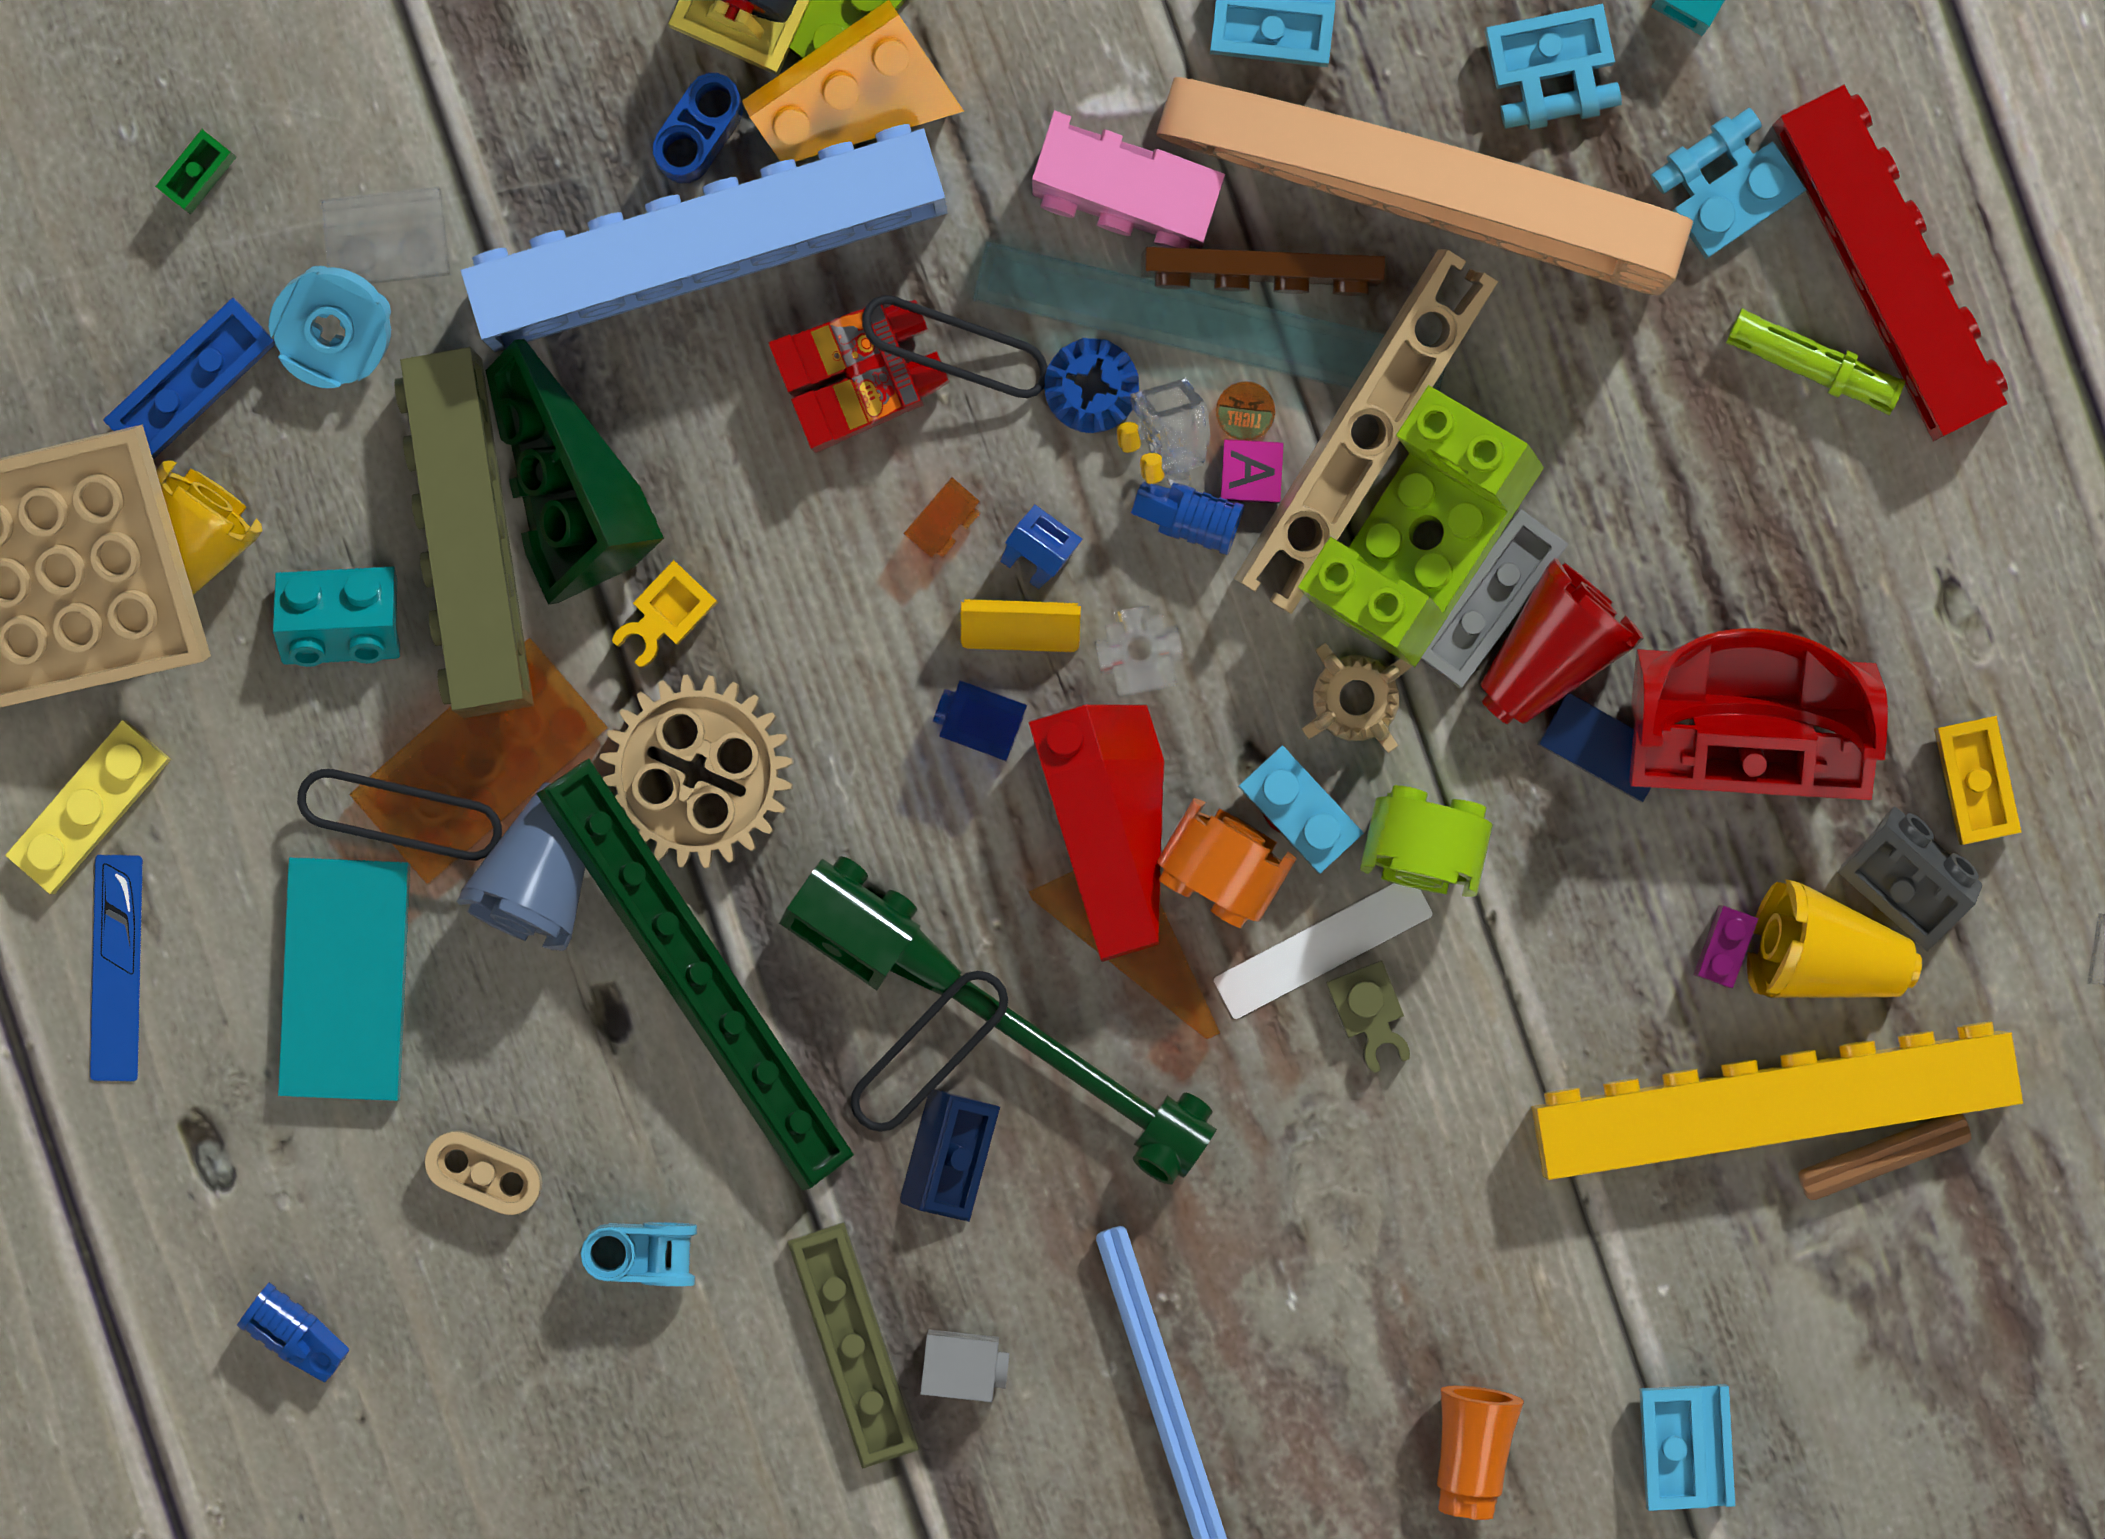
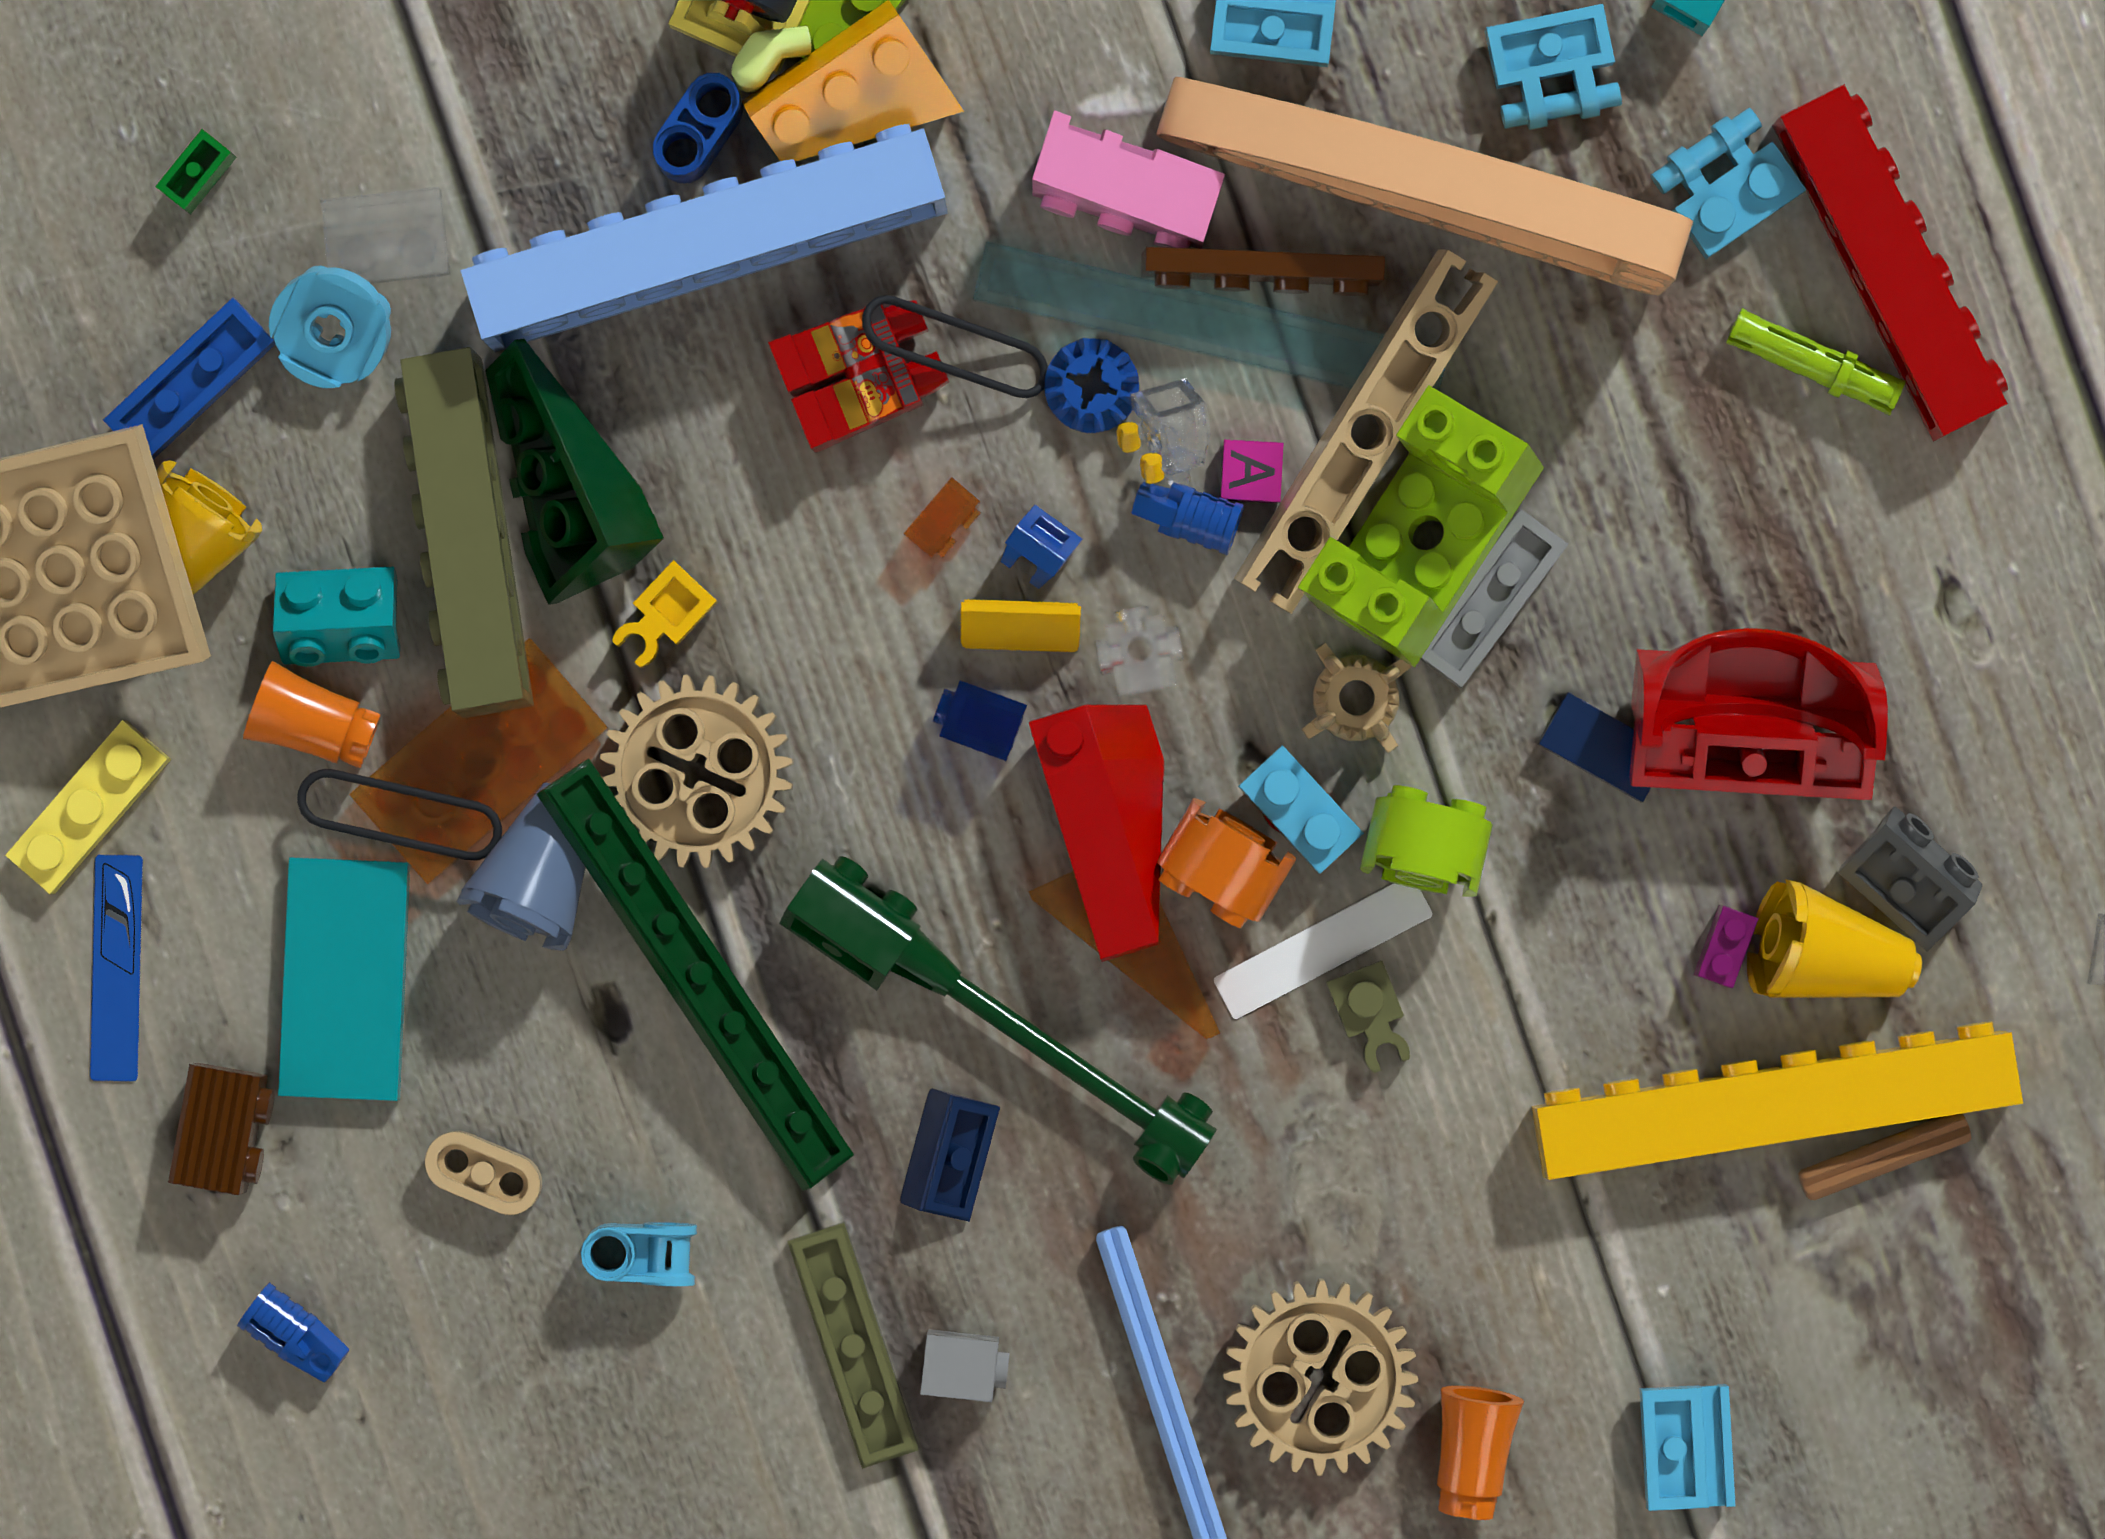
(221, 1129): none -> reddish brown brick
(310, 719): none -> orange plant
(763, 53): none -> yellowish green arm
(911, 1033): black piece -> none
(1245, 411): clear orange tile -> none
(1368, 1403): none -> tan gear
(1555, 645): red cone -> none
(1977, 780): yellow plate -> none

